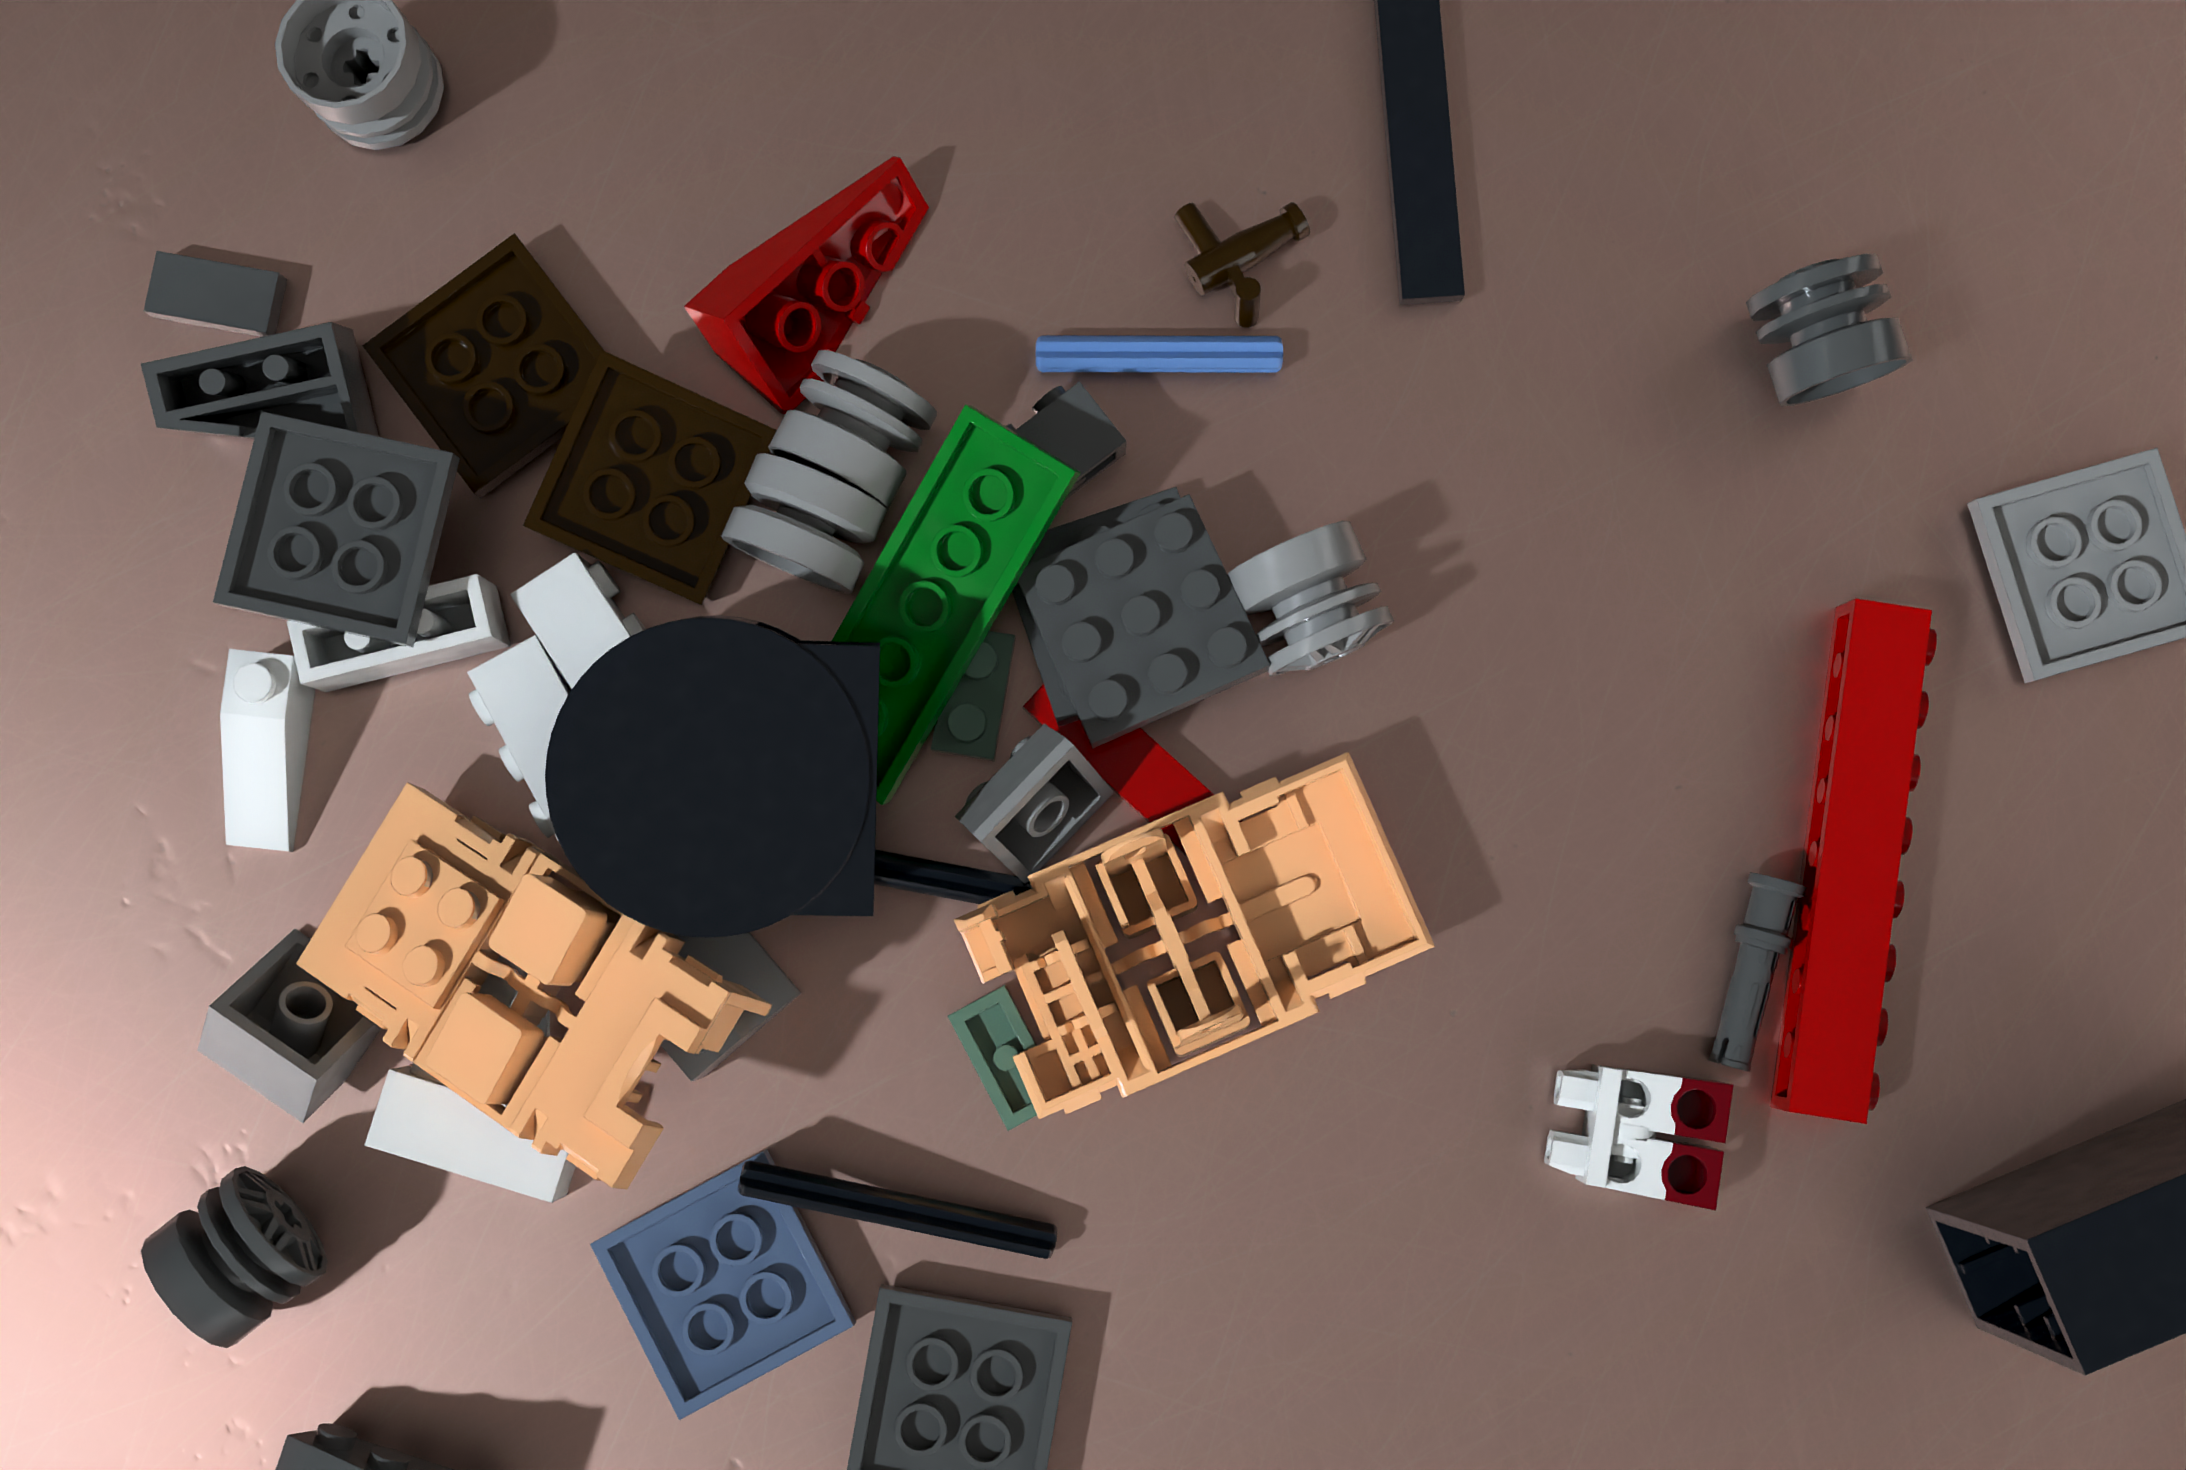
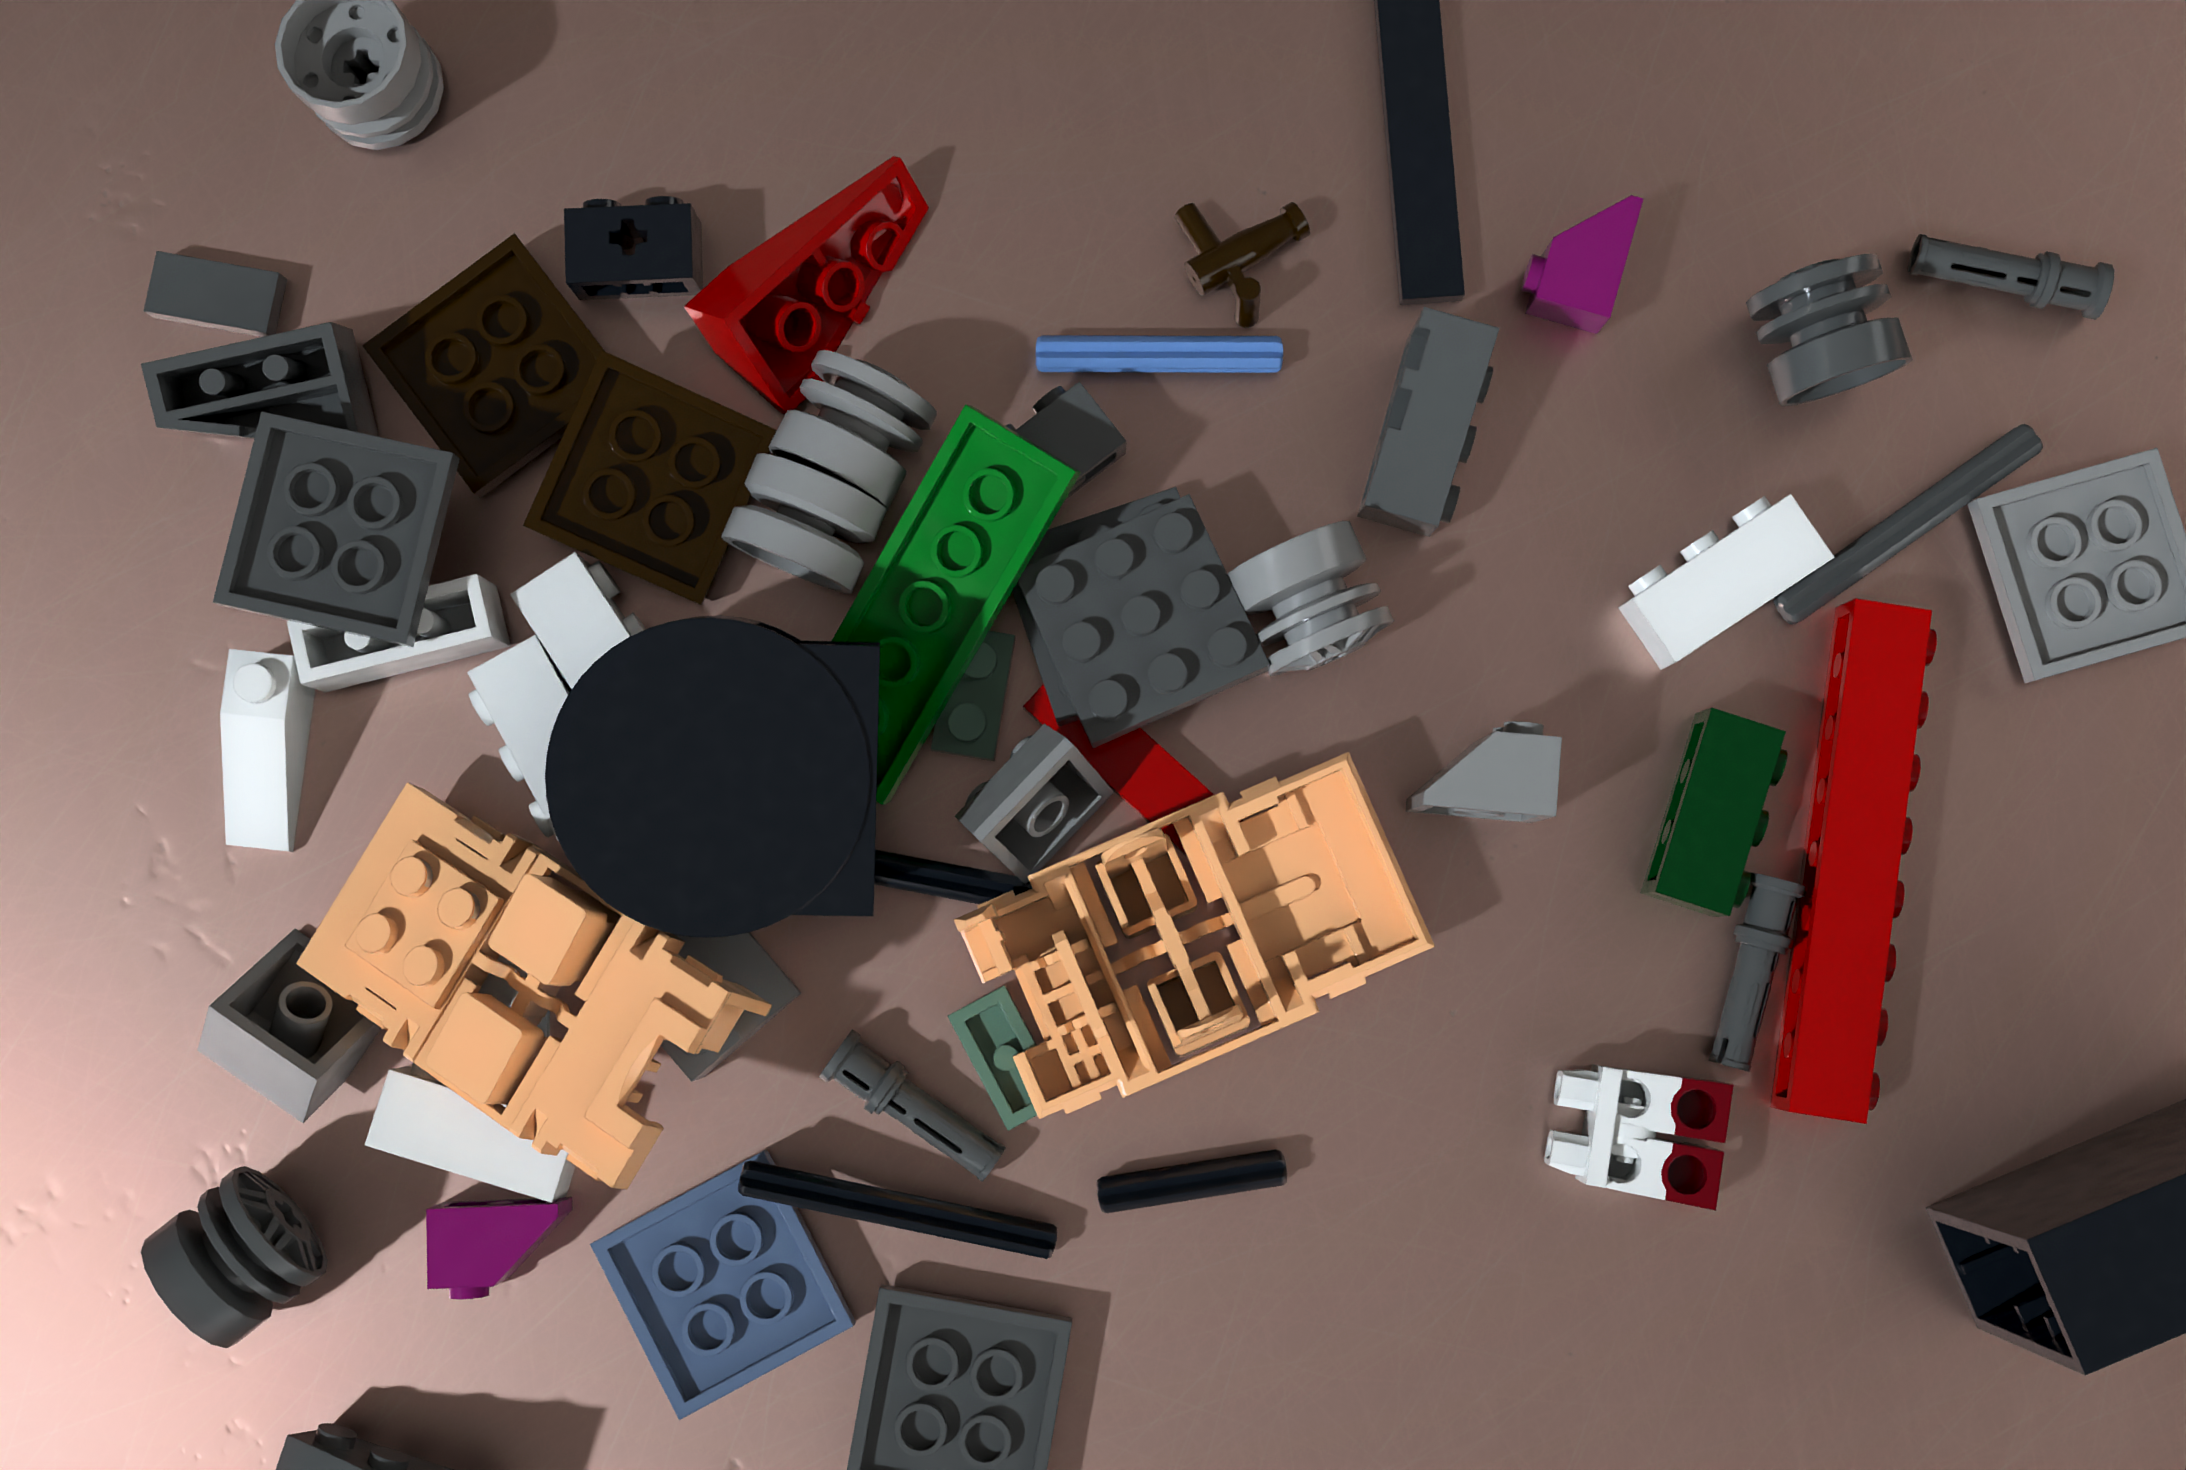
(485, 1241): none -> magenta slope
(662, 264): none -> black brick
(887, 1089): none -> dark grey pin
(1191, 1181): none -> black axle
(1429, 422): none -> dark grey wedge
(1497, 778): none -> light grey slope
(1583, 269): none -> magenta slope
(1715, 813): none -> dark green brick
(1724, 579): none -> white brick
(1908, 523): none -> dark grey axle
(2038, 279): none -> dark grey pin

